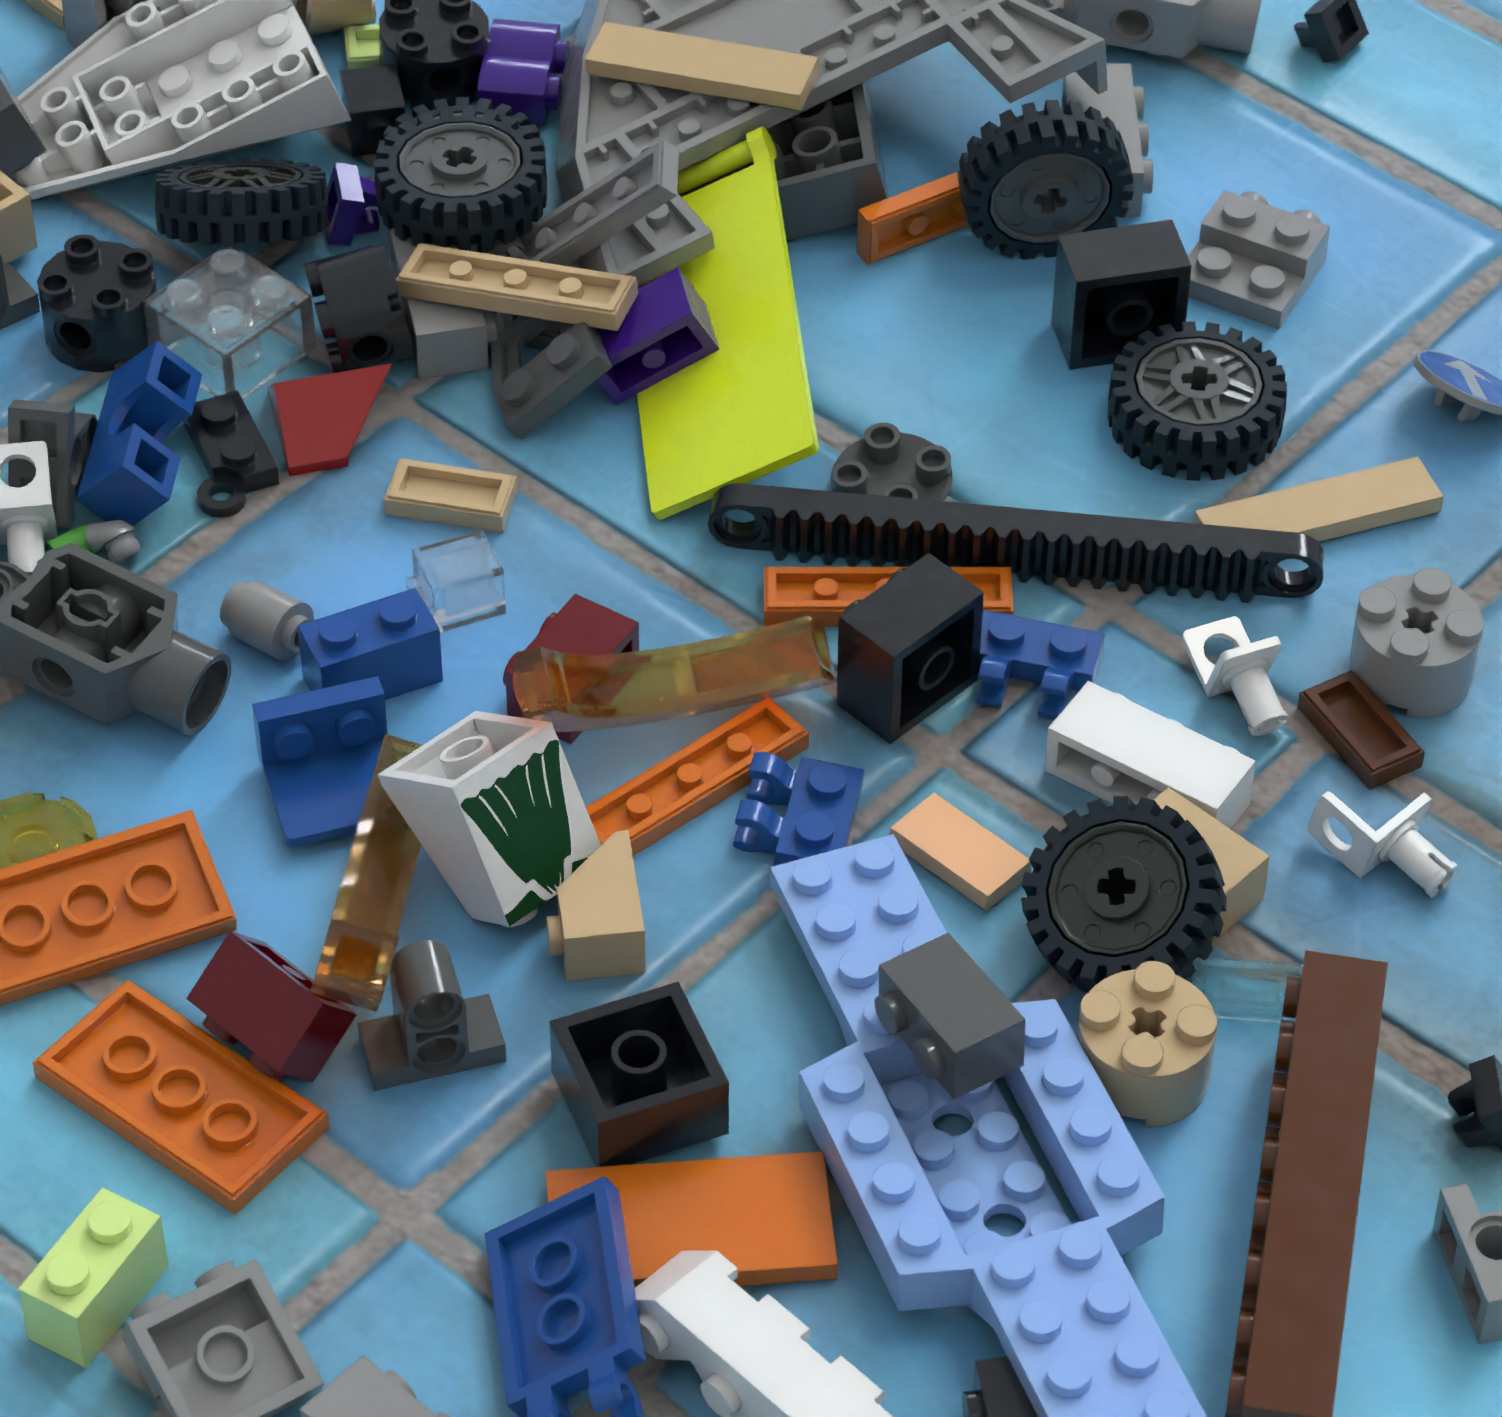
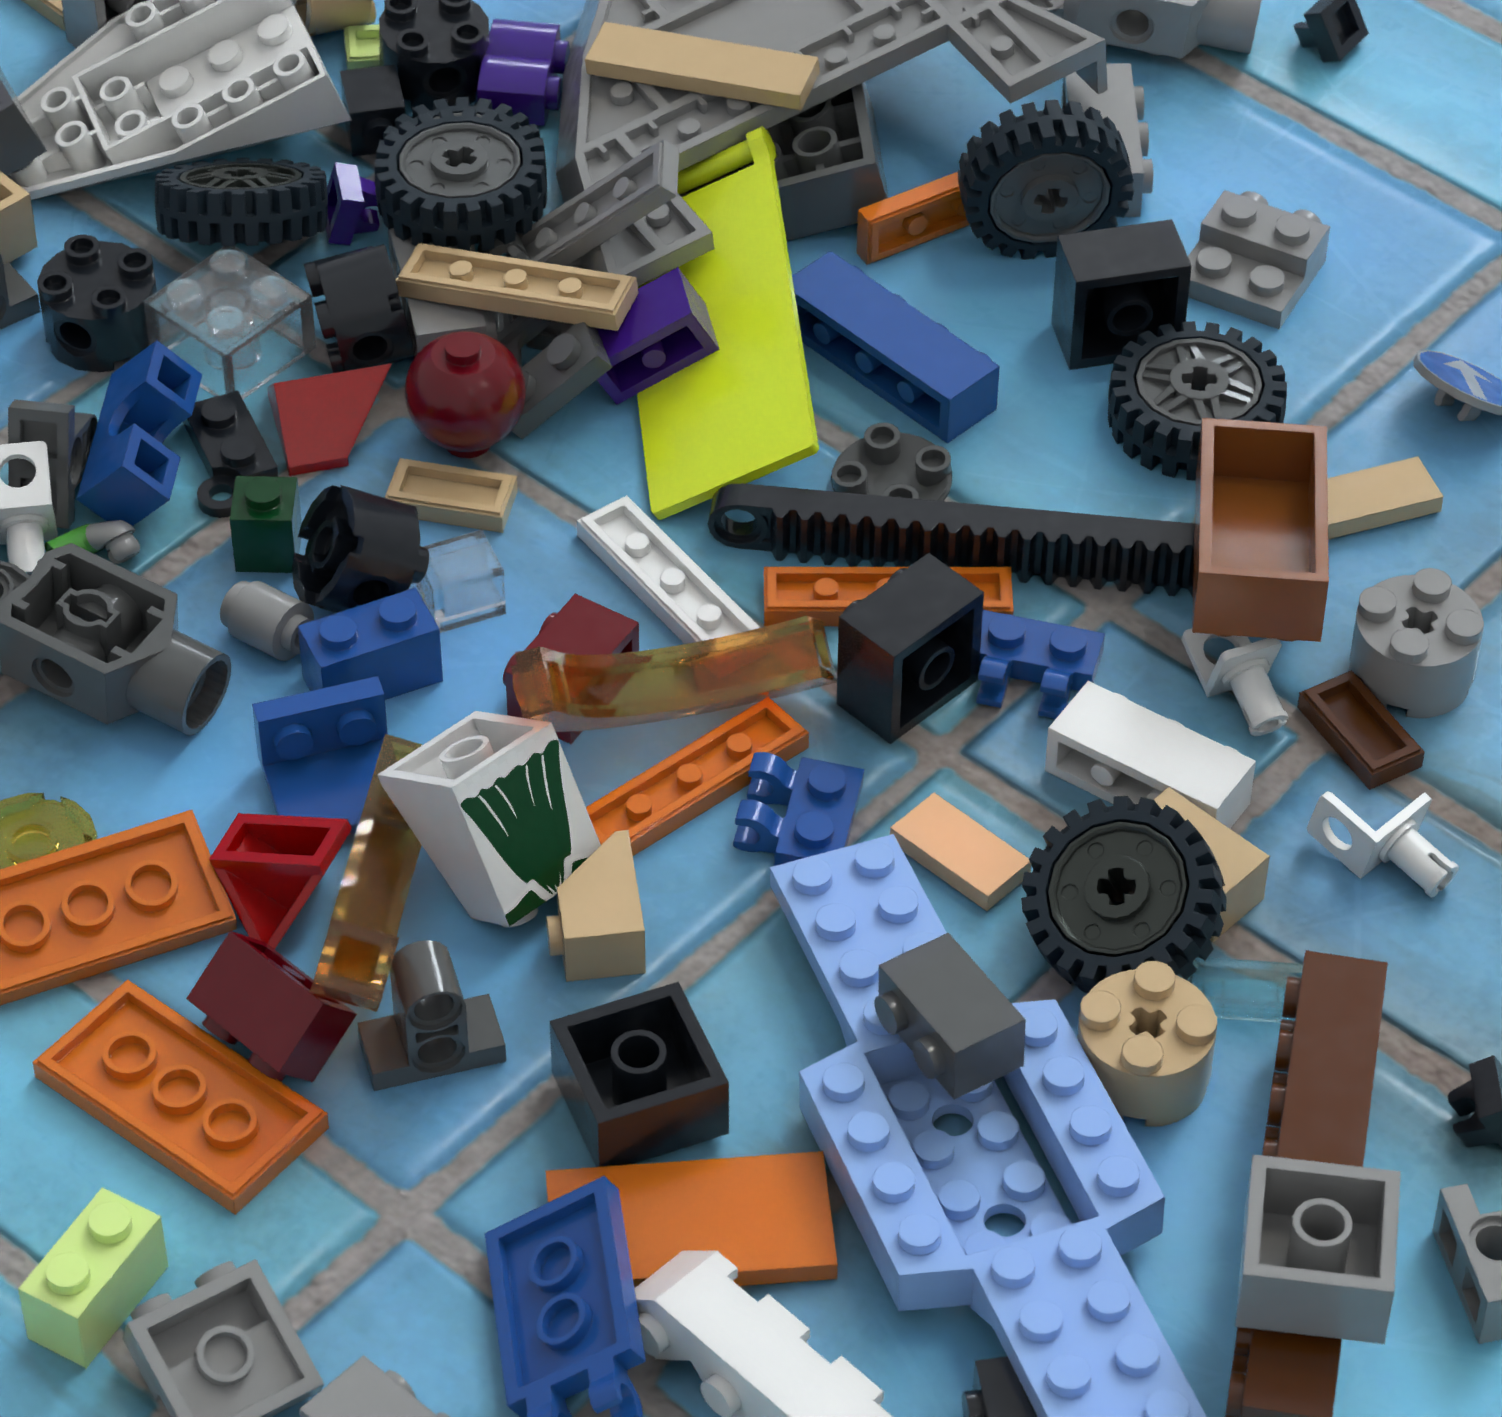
(265, 523): none -> dark green brick
(274, 866): none -> red slope
(357, 549): none -> black brick
(465, 392): none -> dark red brick
(661, 573): none -> white tile
(894, 348): none -> blue brick
(1261, 530): none -> dark orange piece
(1318, 1249): none -> light grey brick

